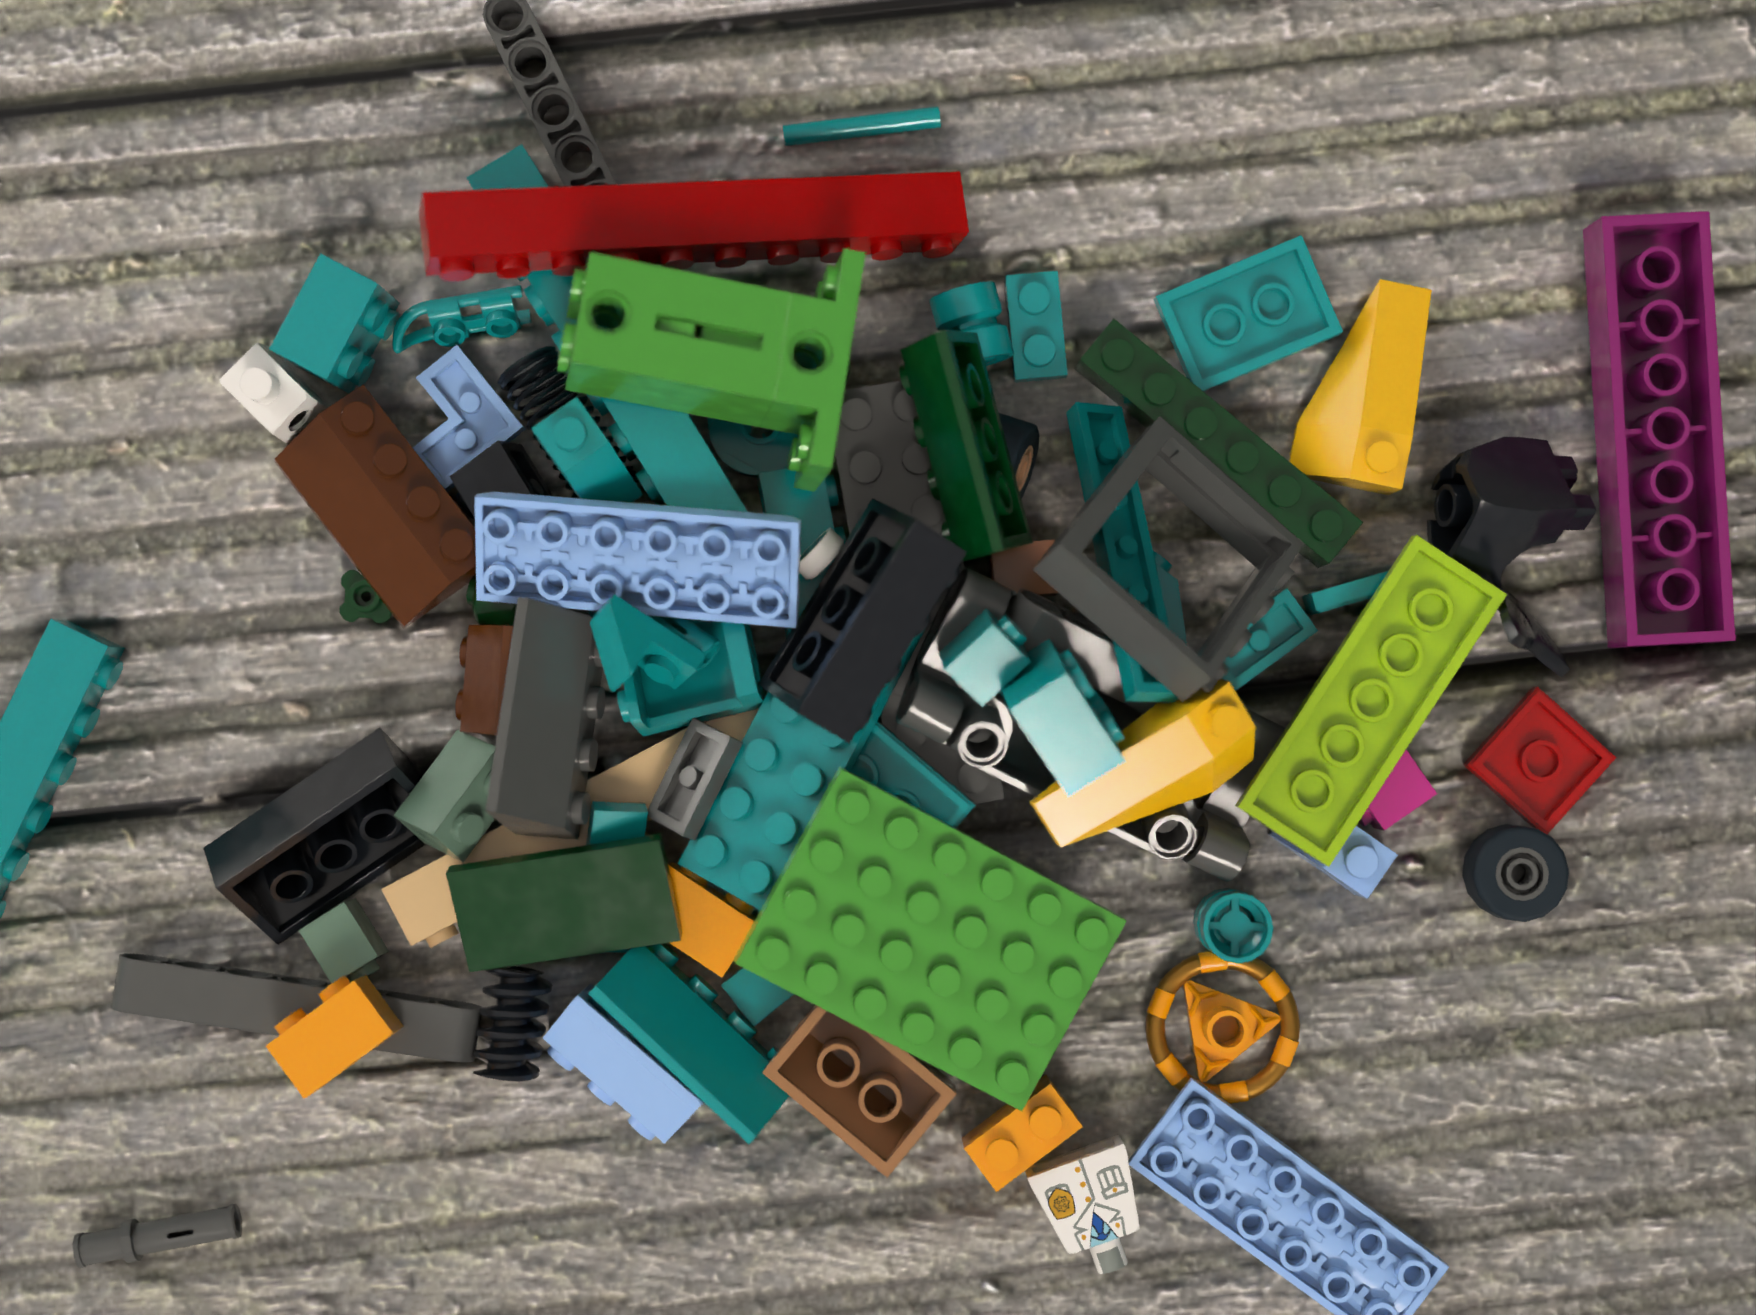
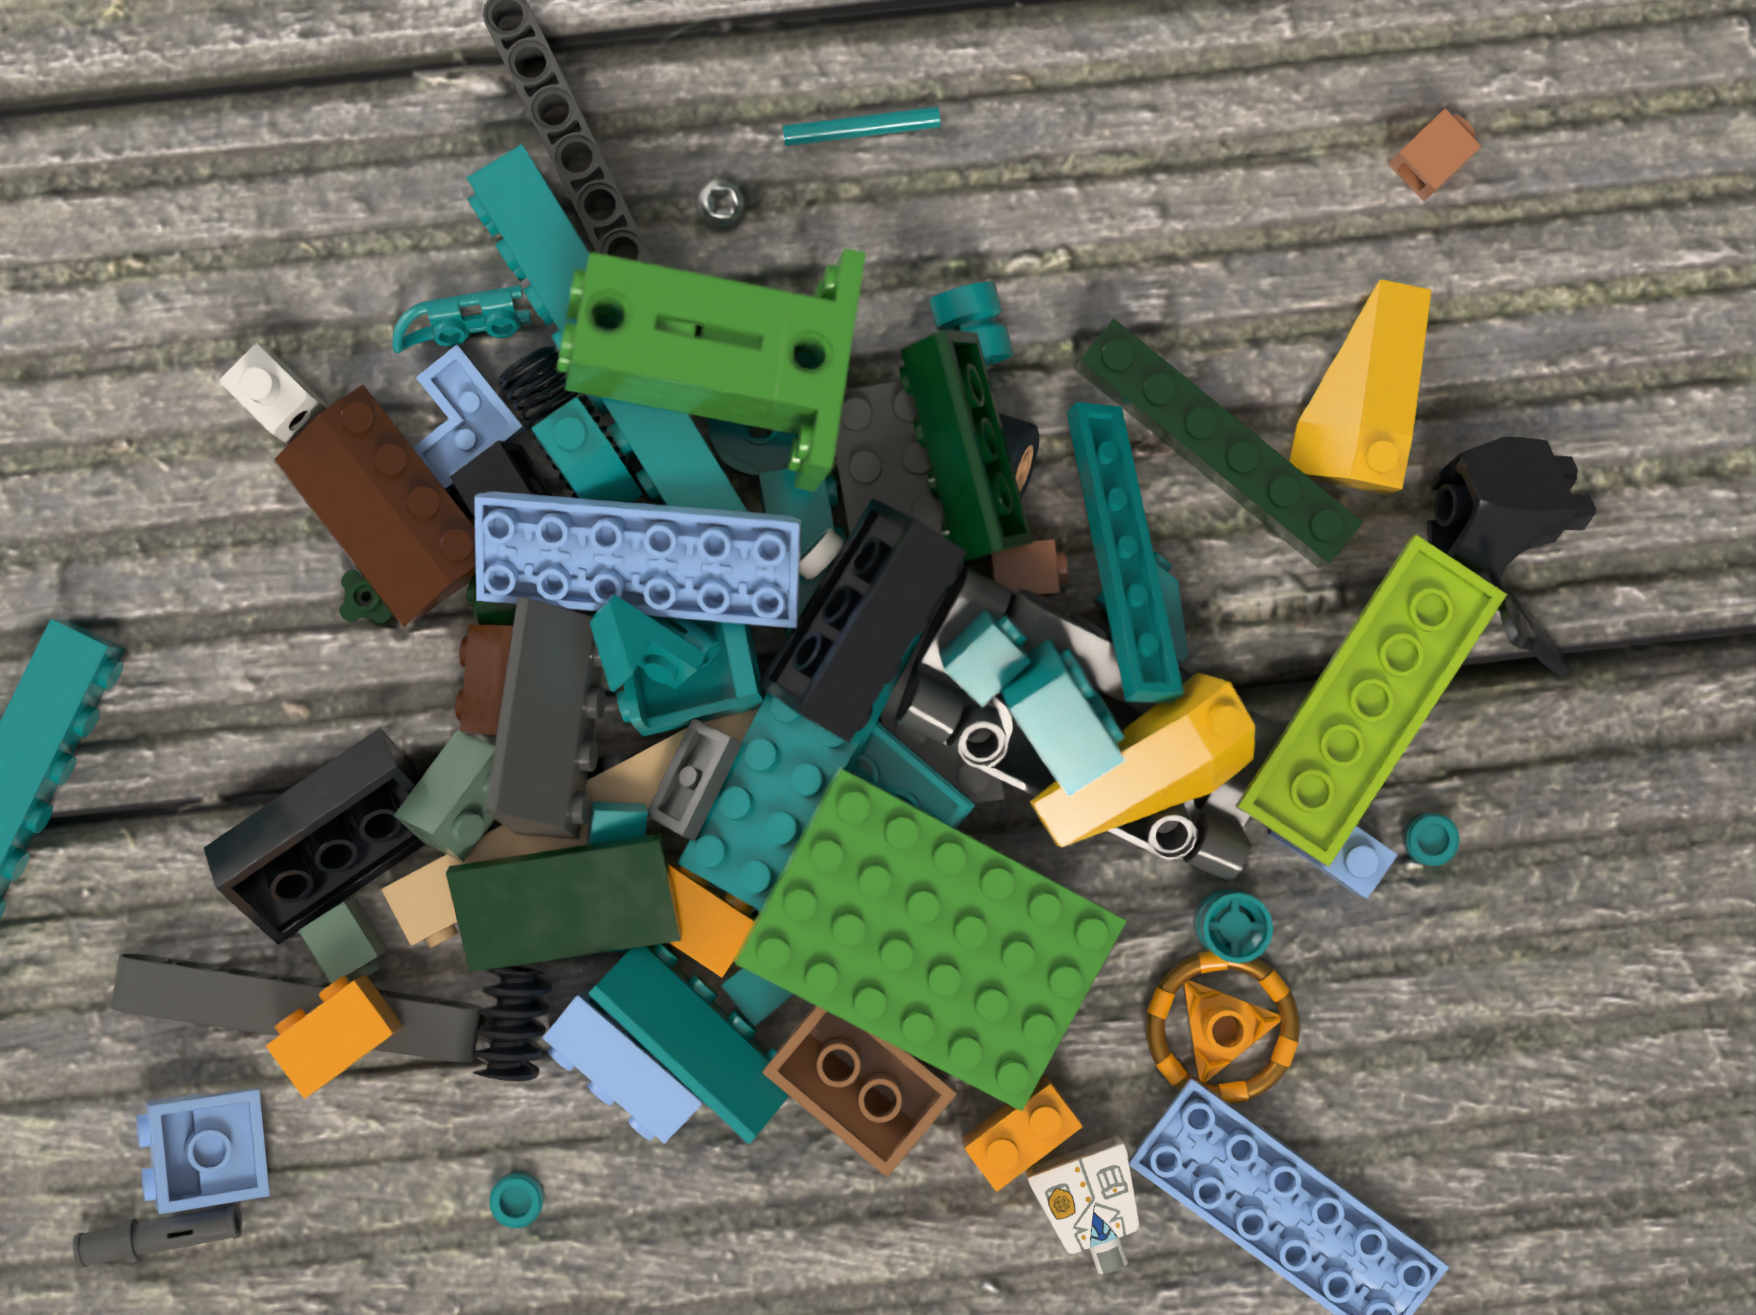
(203, 1150): none -> light blue plate
(336, 325): teal brick -> none
(517, 1199): none -> teal tile
(690, 223): red brick -> none
(1036, 326): teal plate -> none
(1219, 505): dark grey window -> none
(1248, 315): teal plate -> none
(1272, 638): teal plate -> none
(1342, 594): teal tile -> none
(1399, 795): dark pink brick -> none
(1431, 839): none -> teal tile
(1435, 153): none -> nougat brick
(1495, 868): black wheel -> none
(1539, 760): red tile -> none
(1658, 430): magenta brick -> none

